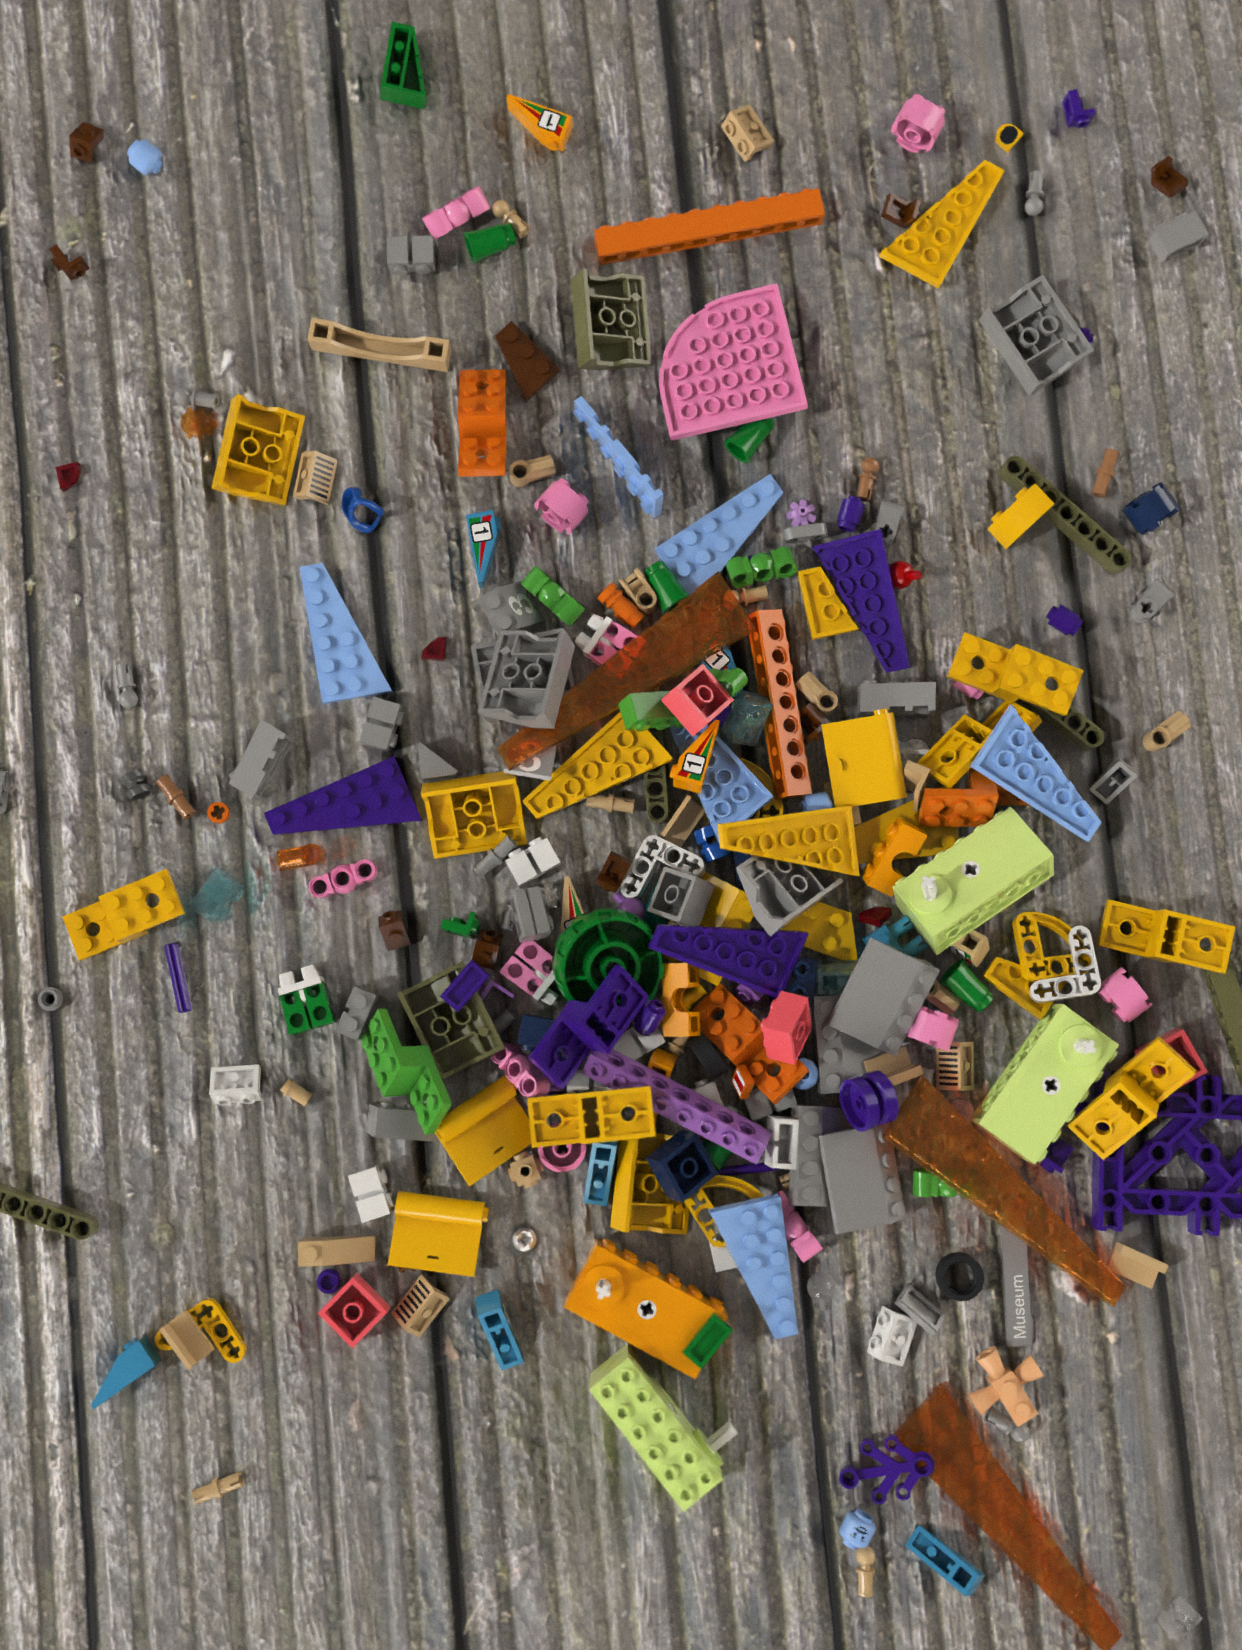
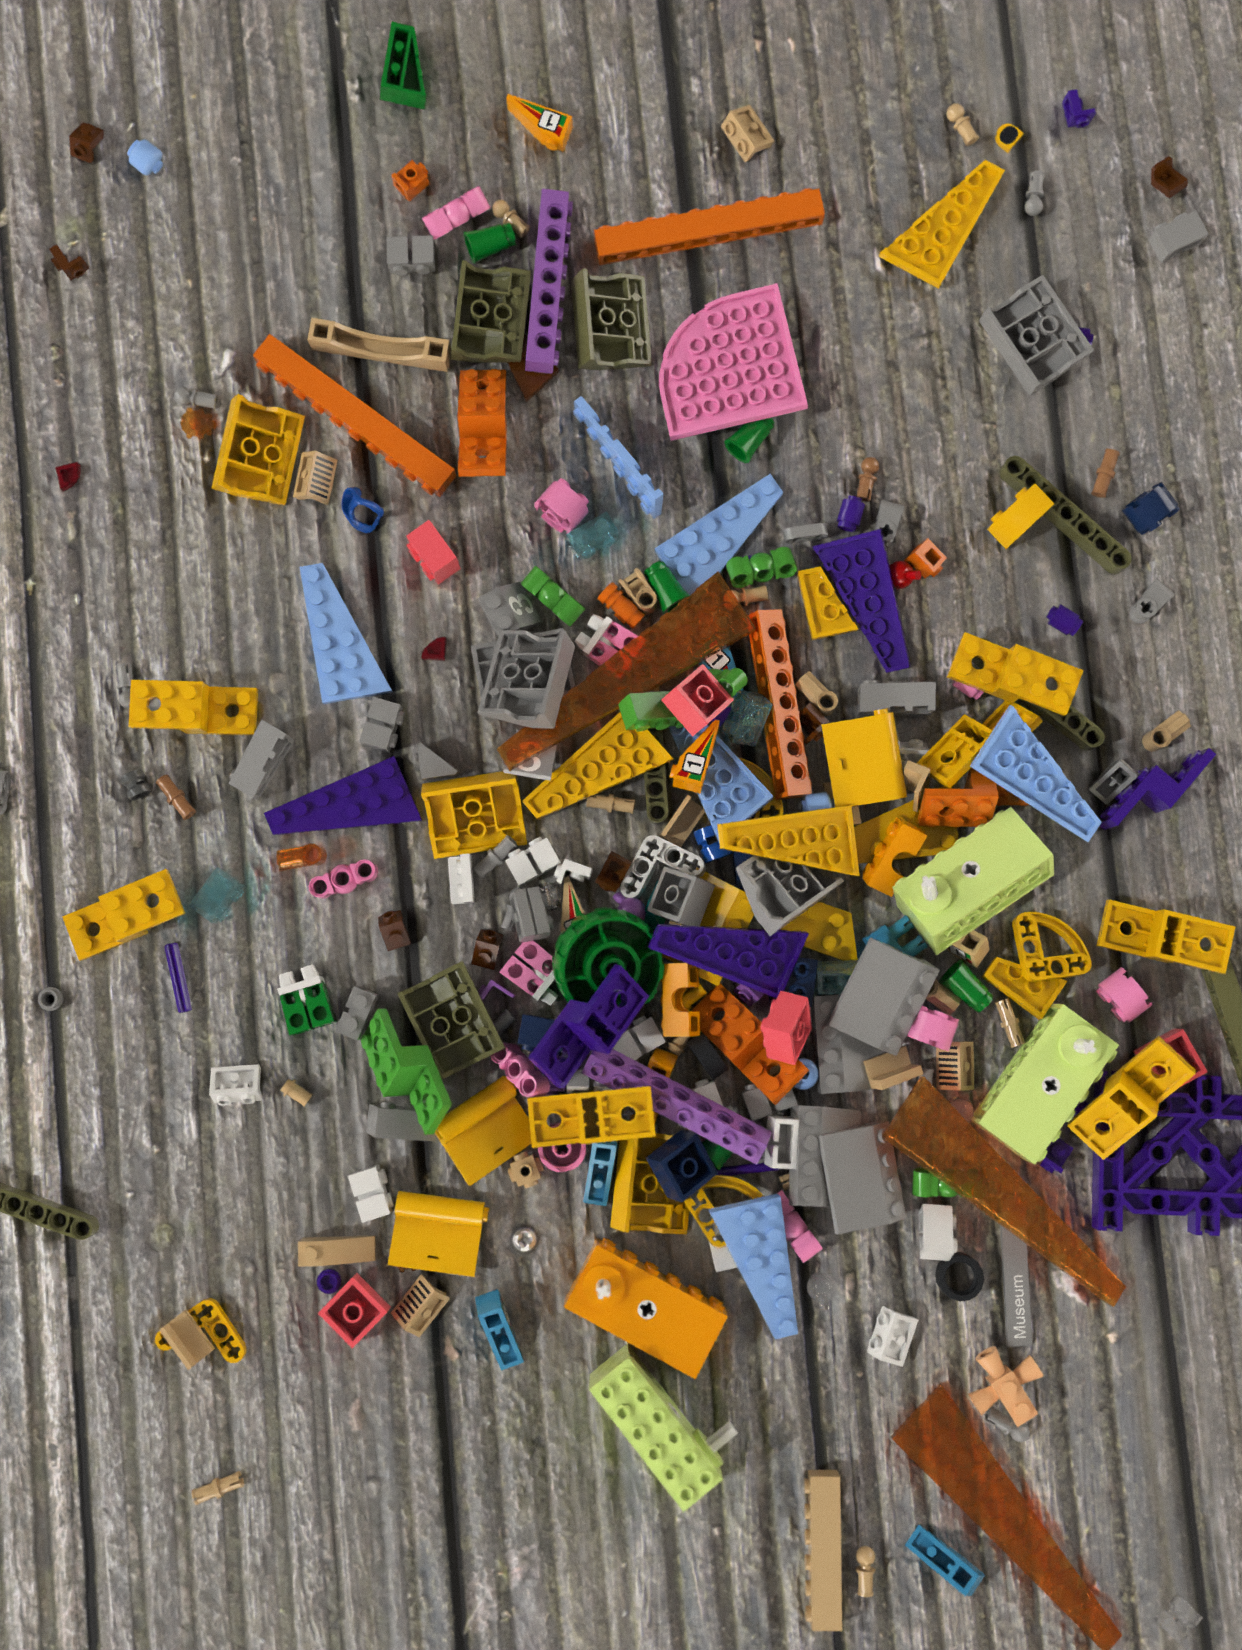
(129, 1365): dark azure slope -> none
(193, 707): none -> yellow bracket
(211, 809): orange bush -> none
(354, 415): none -> orange brick
(409, 185): none -> orange brick
(434, 553): none -> coral brick
(457, 926): green bracket -> none
(461, 879): none -> white bracket
(465, 985): dark purple tile -> none
(483, 534): slope -> none
(490, 314): none -> olive piece
(534, 469): tan piece -> none
(552, 204): none -> medium lavender brick
(577, 871): none -> white bracket
(592, 536): none -> clear light blue brick
(649, 1017): dark purple brick -> none
(707, 1340): green tile -> none
(743, 1081): orange tile -> none
(801, 513): lavender plant -> none
(824, 1550): none -> tan brick
(857, 1529): light blue head -> none
(868, 1100): dark purple wheel -> none
(875, 916): dark red tile -> none
(890, 1469): dark purple plant -> none
(900, 211): reddish brown bracket -> none
(918, 124): bright pink brick -> none
(920, 1309): light grey tile -> none
(926, 558): none -> orange brick
(937, 1227): none -> white piece
(955, 113): none -> tan pin
(1010, 1022): none -> tan pin
(1075, 980): white beam -> none
(1135, 1265): tan panel -> none
(1156, 788): none -> dark purple bracket

